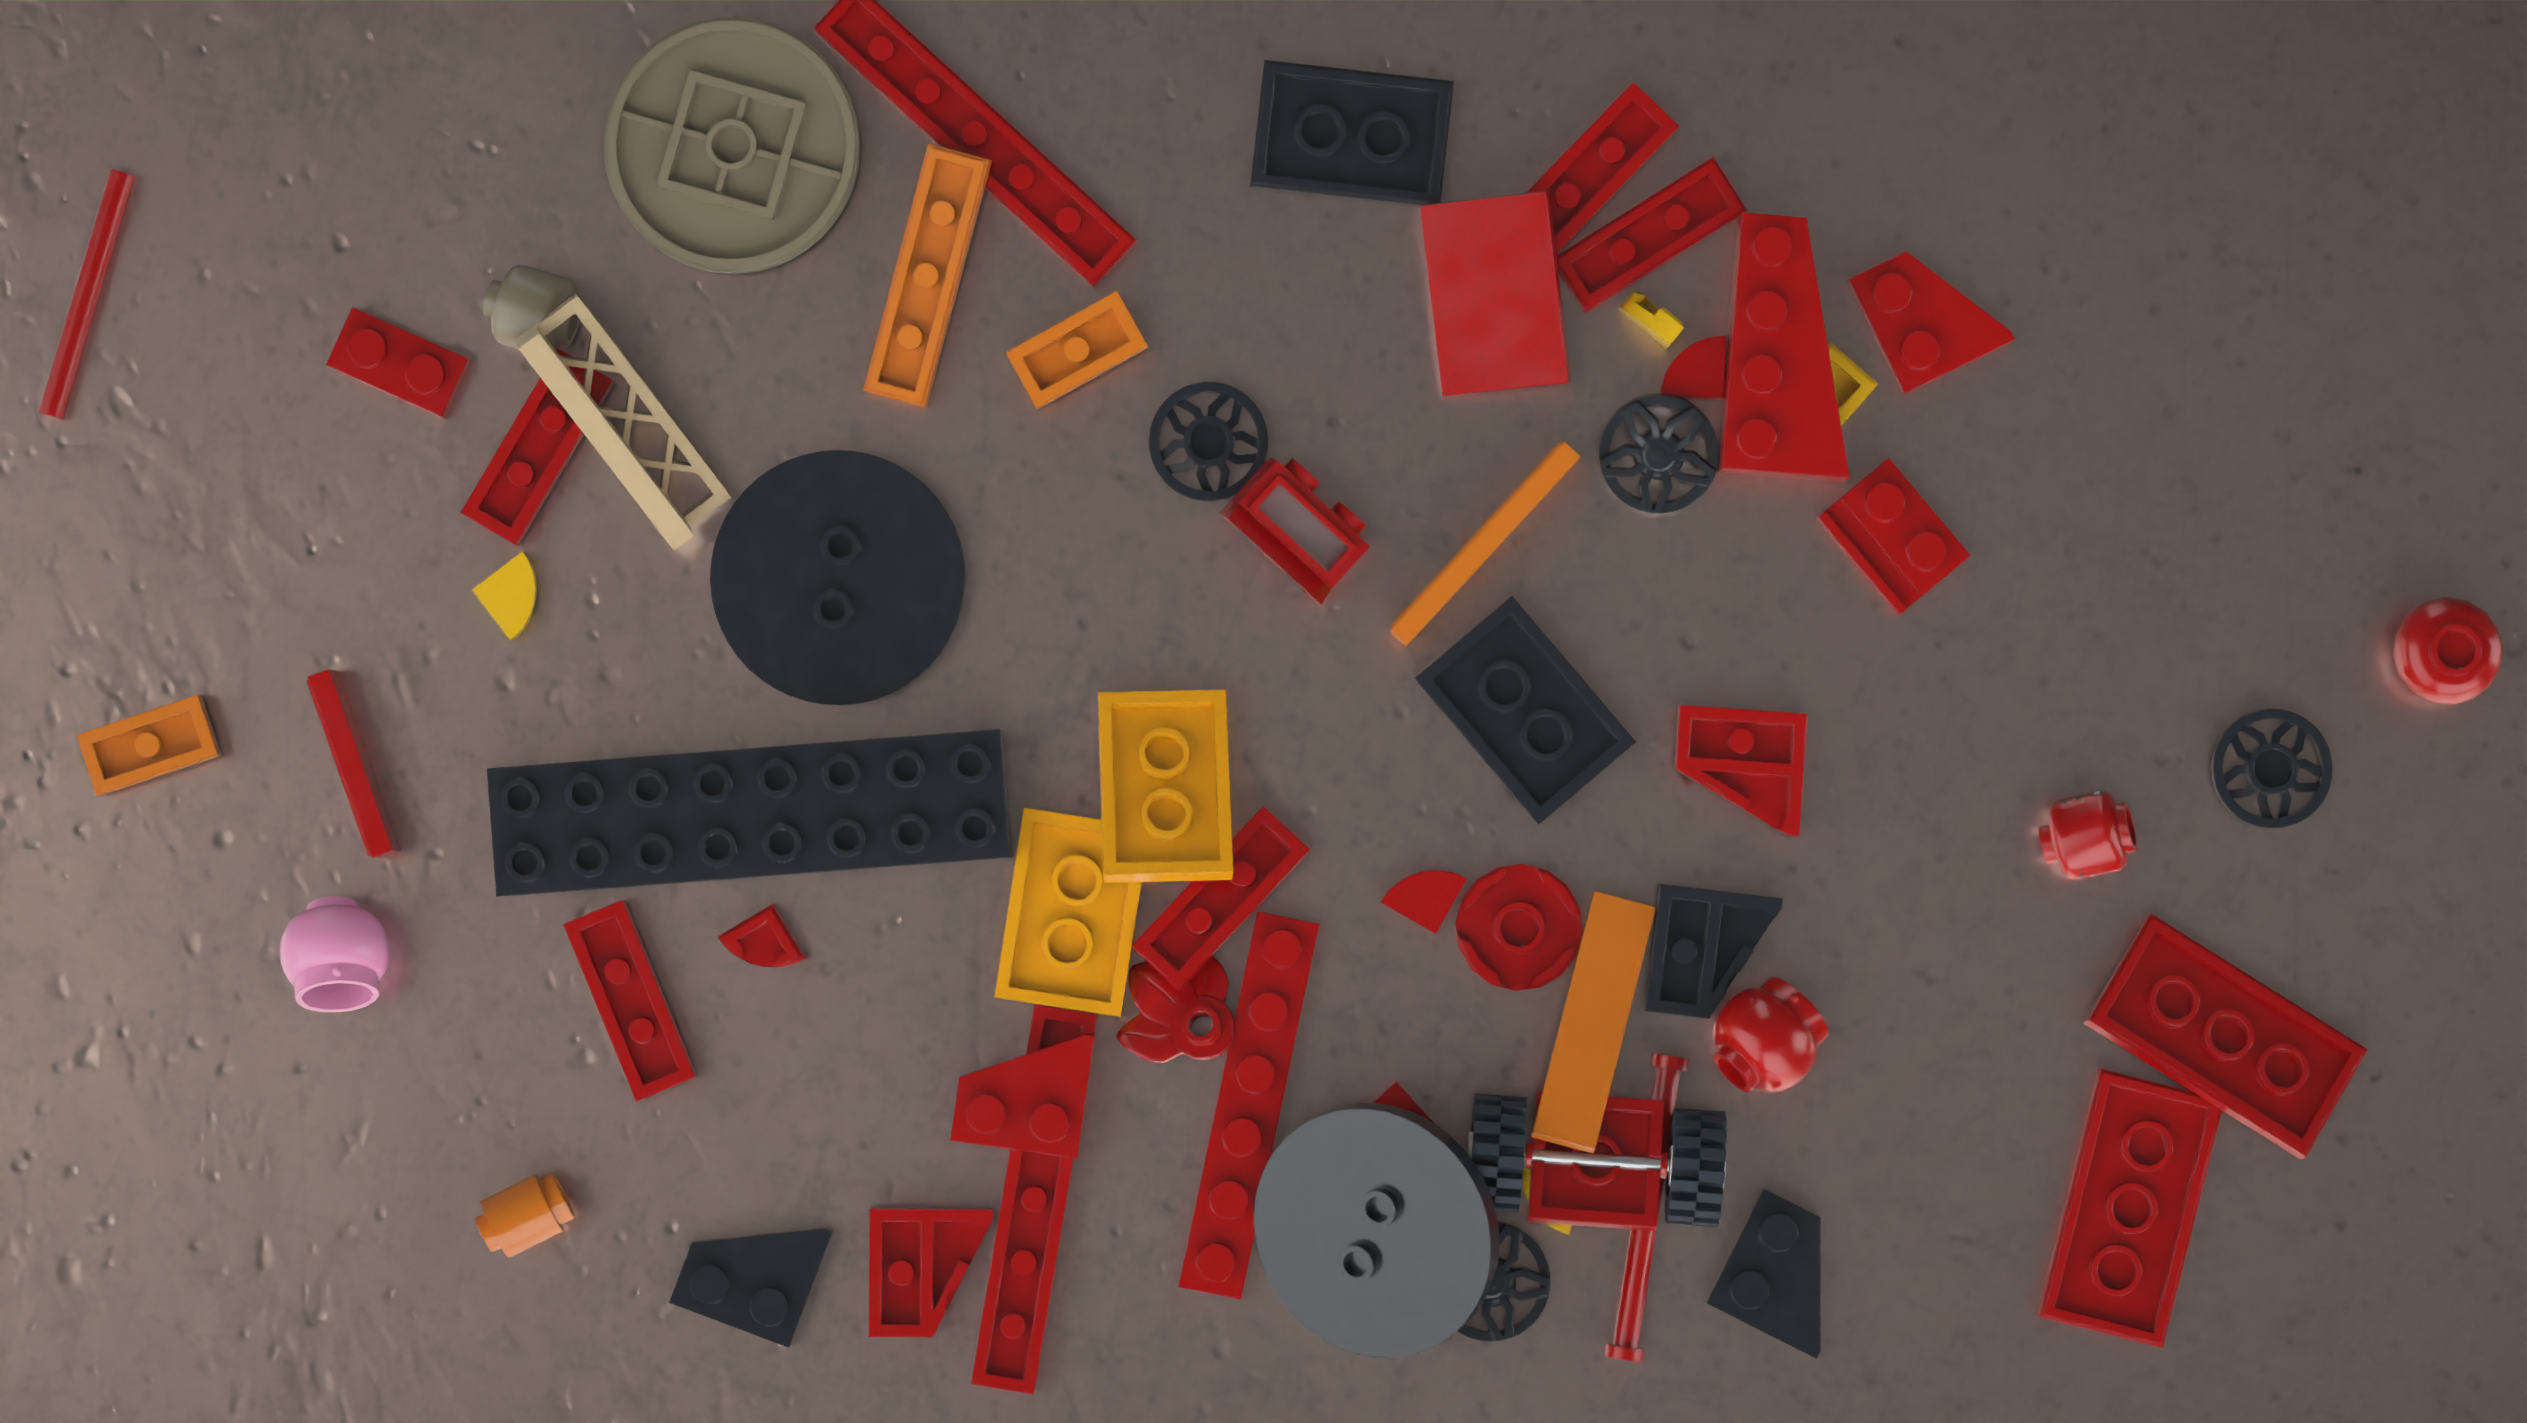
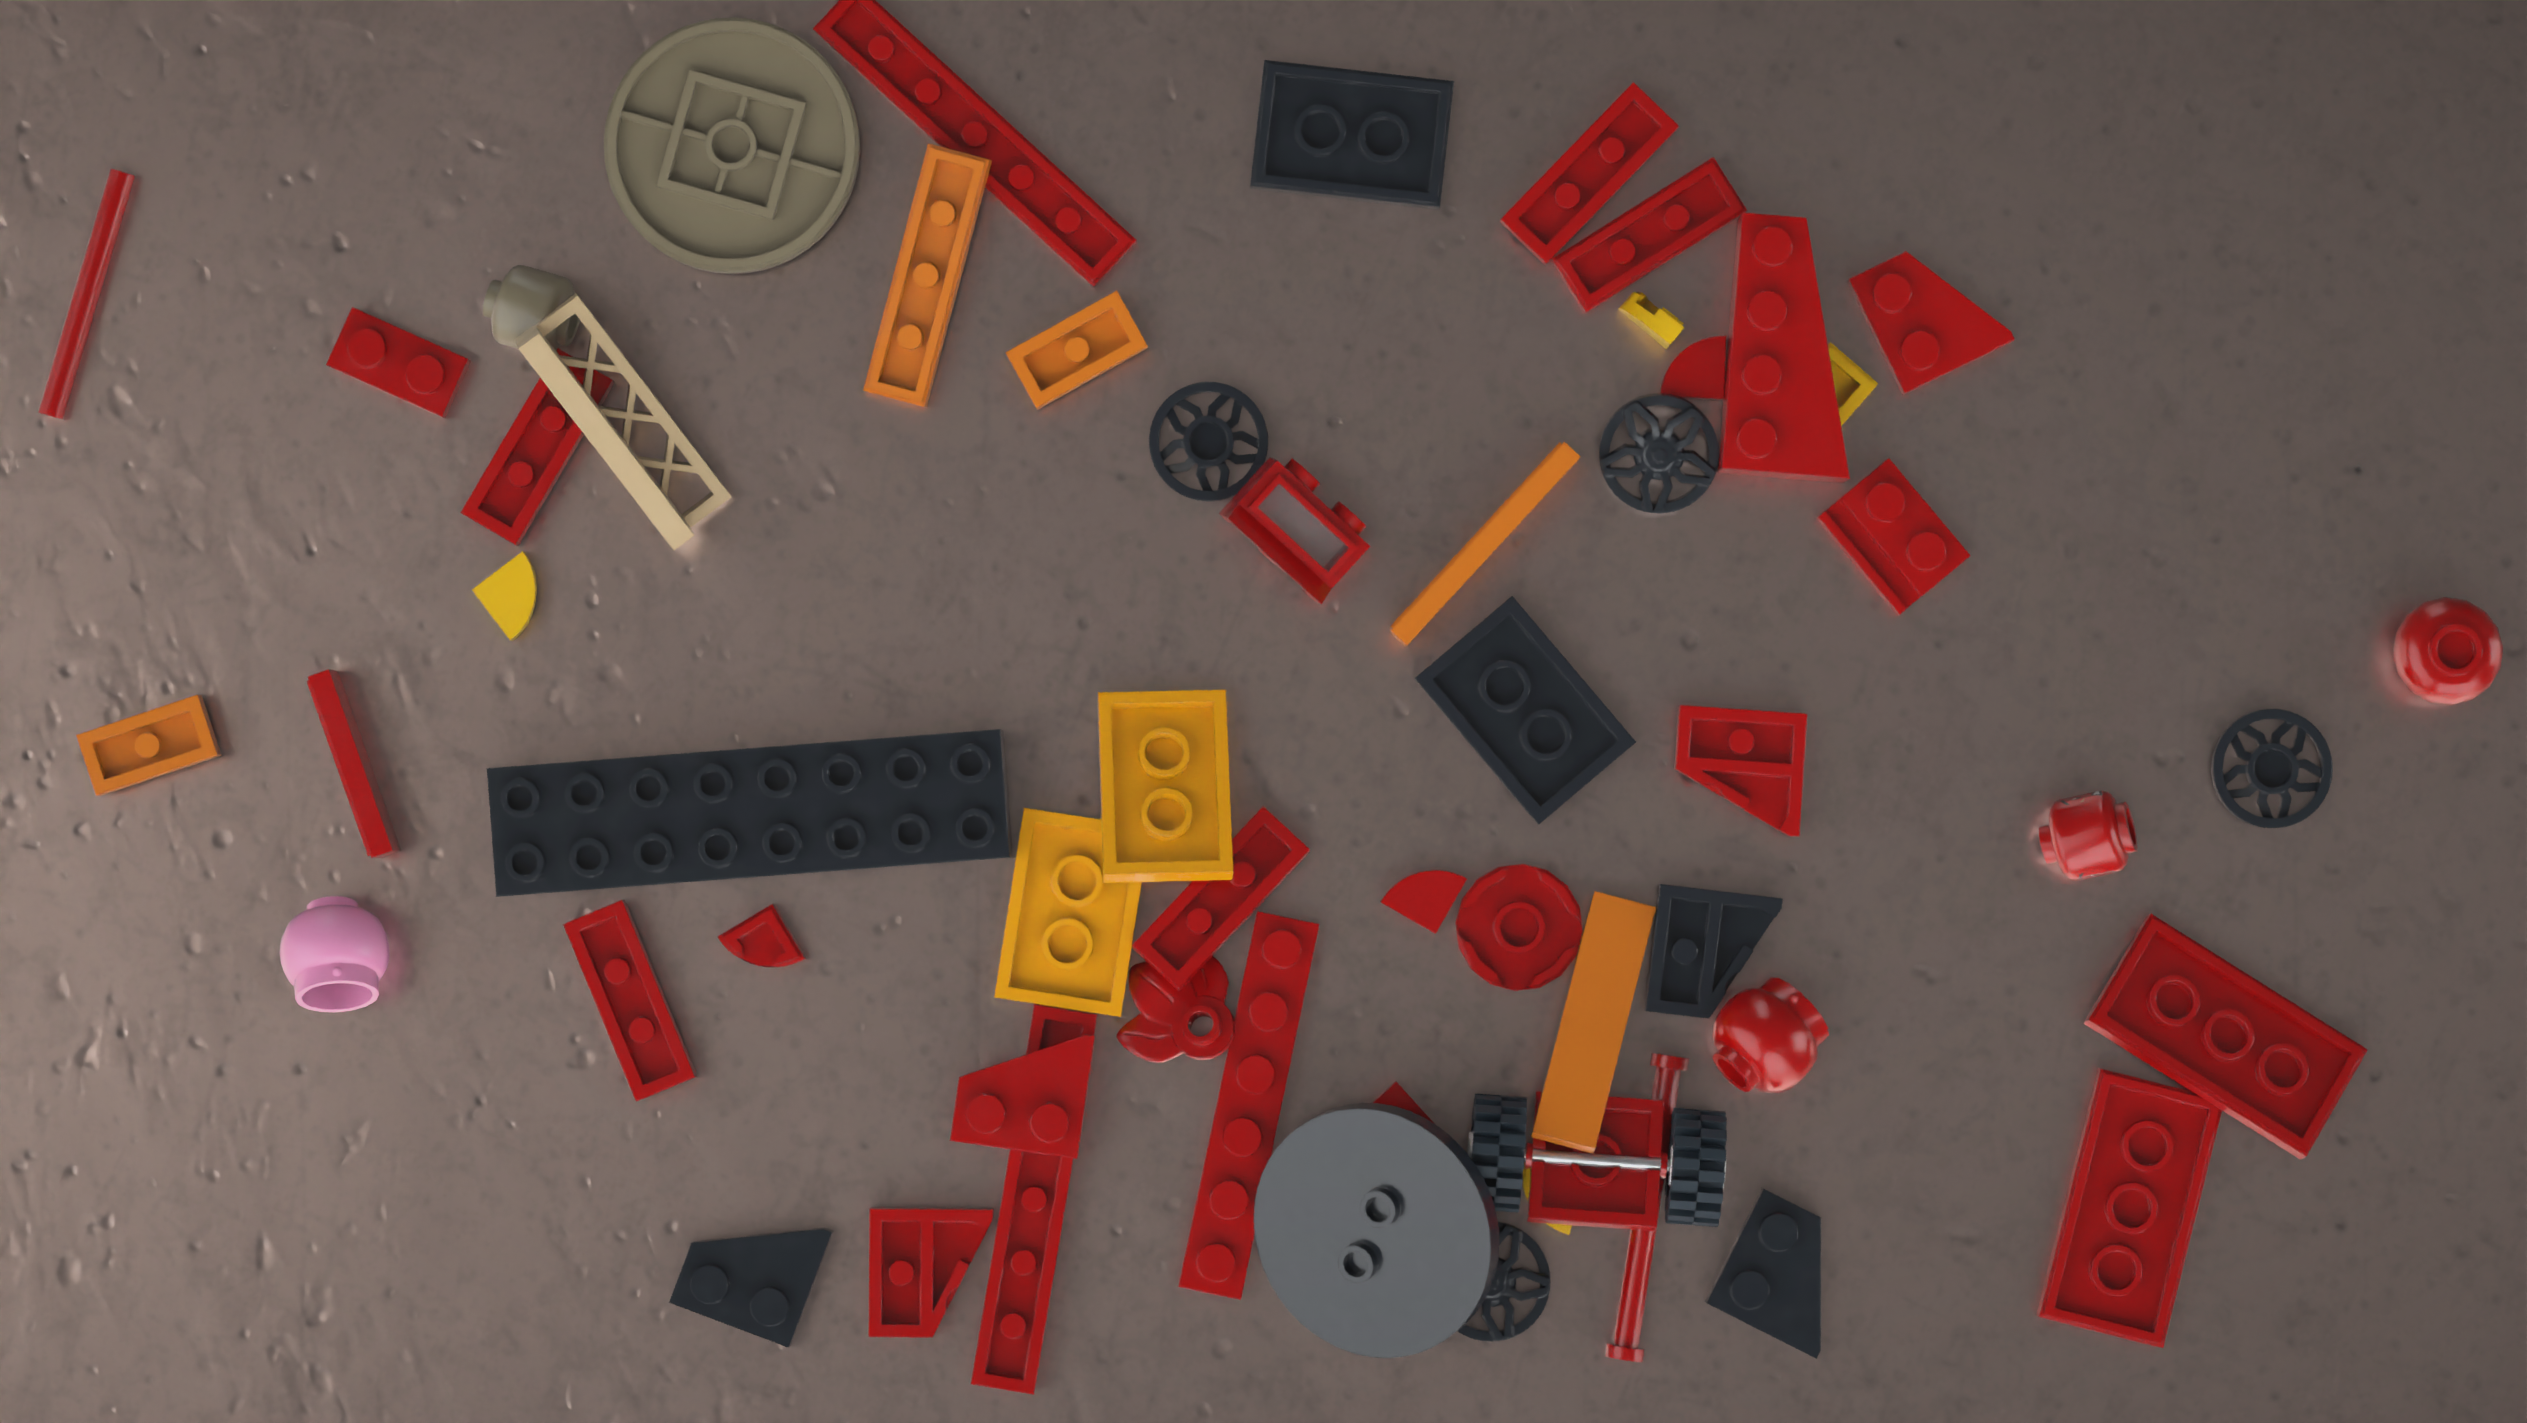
(524, 1214): orange brick -> none
(838, 577): black plate -> none
(1495, 293): red tile -> none

